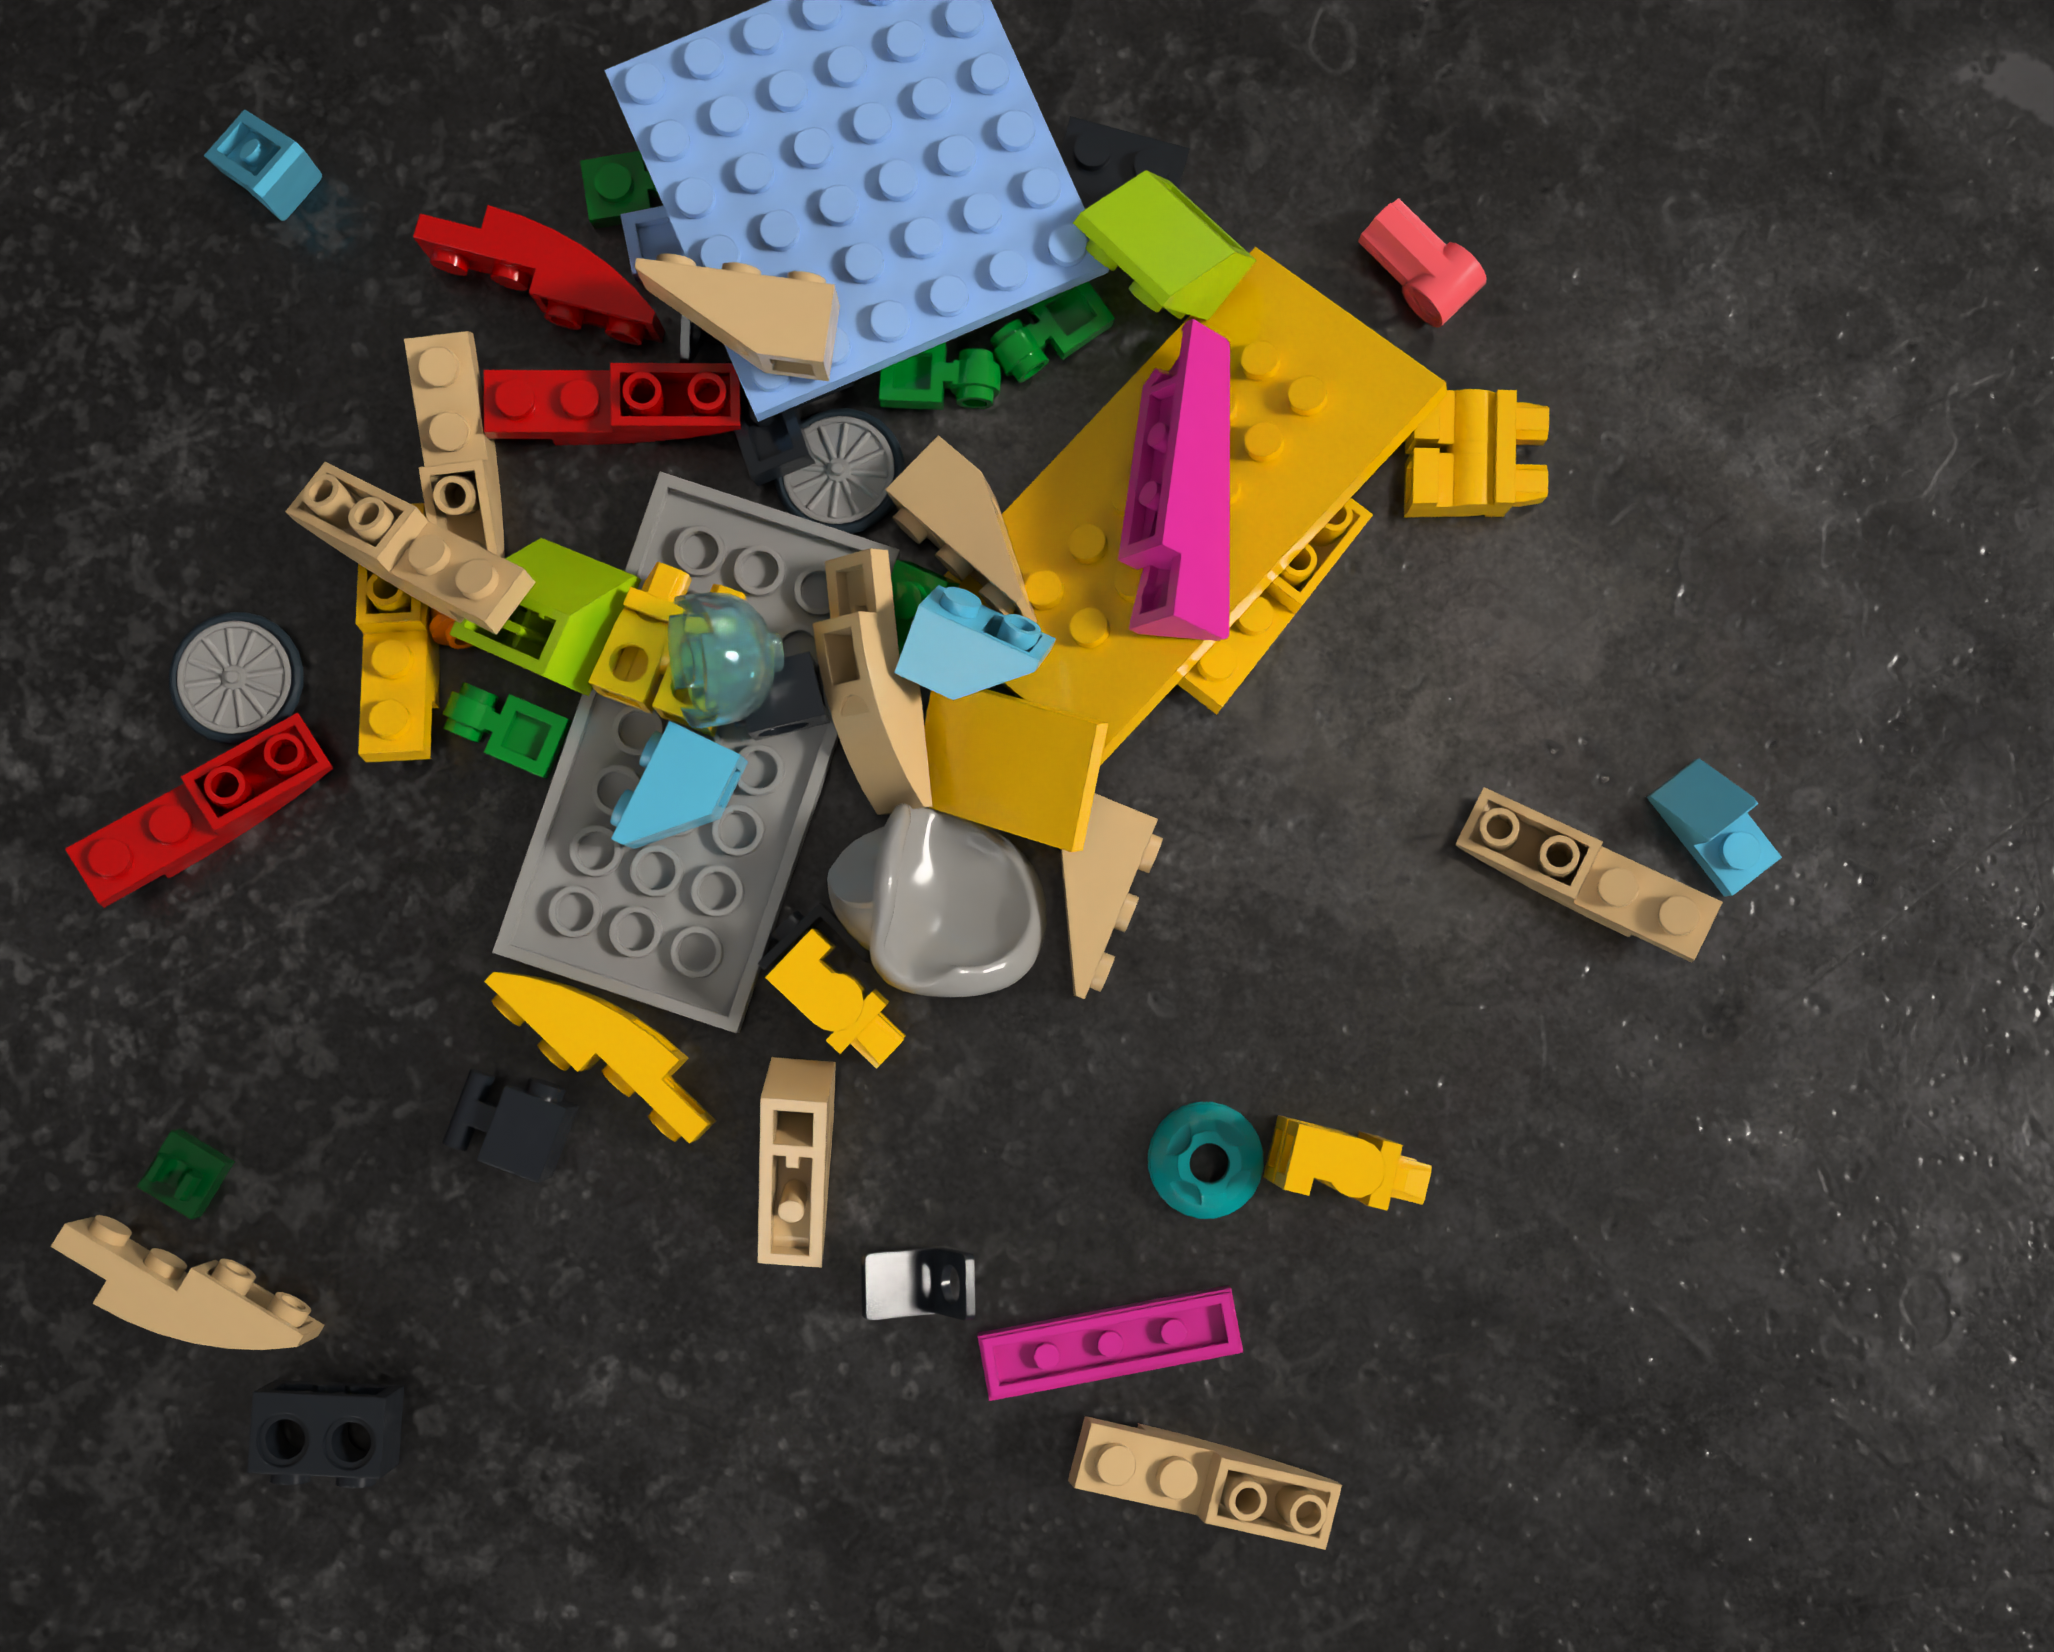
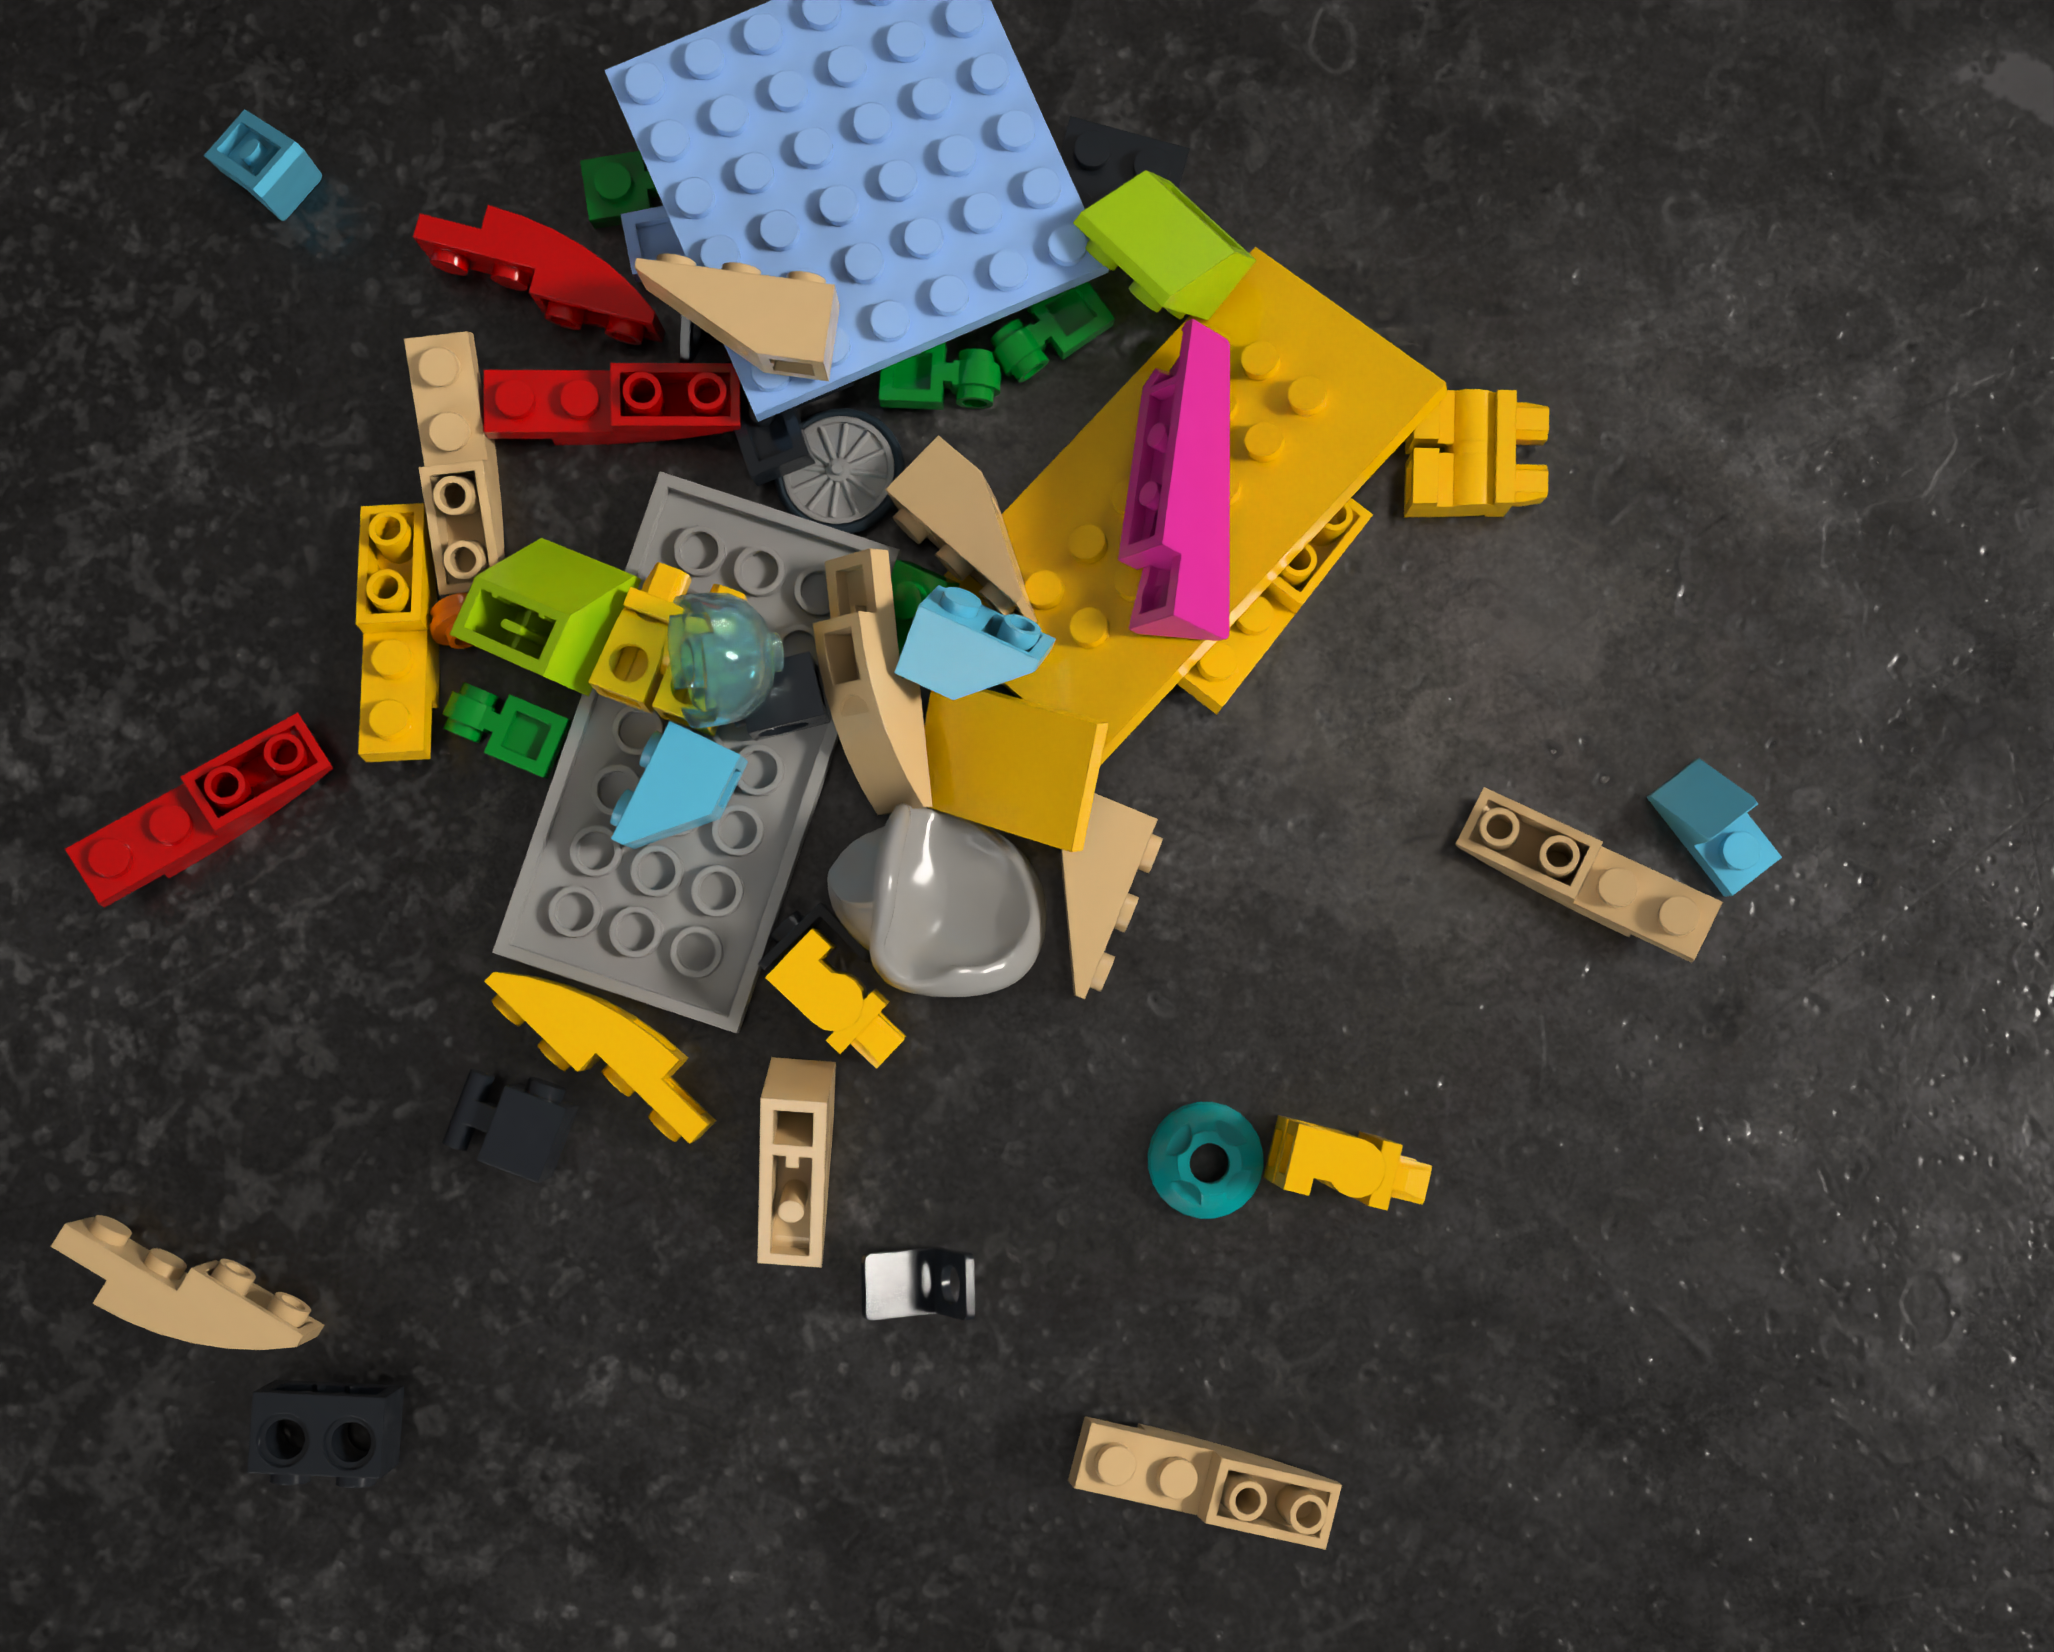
(185, 1174): dark green tile -> none
(235, 677): light grey wheel -> none
(409, 550): tan slope -> none
(1110, 1342): dark pink tile -> none
(1432, 274): coral piece -> none

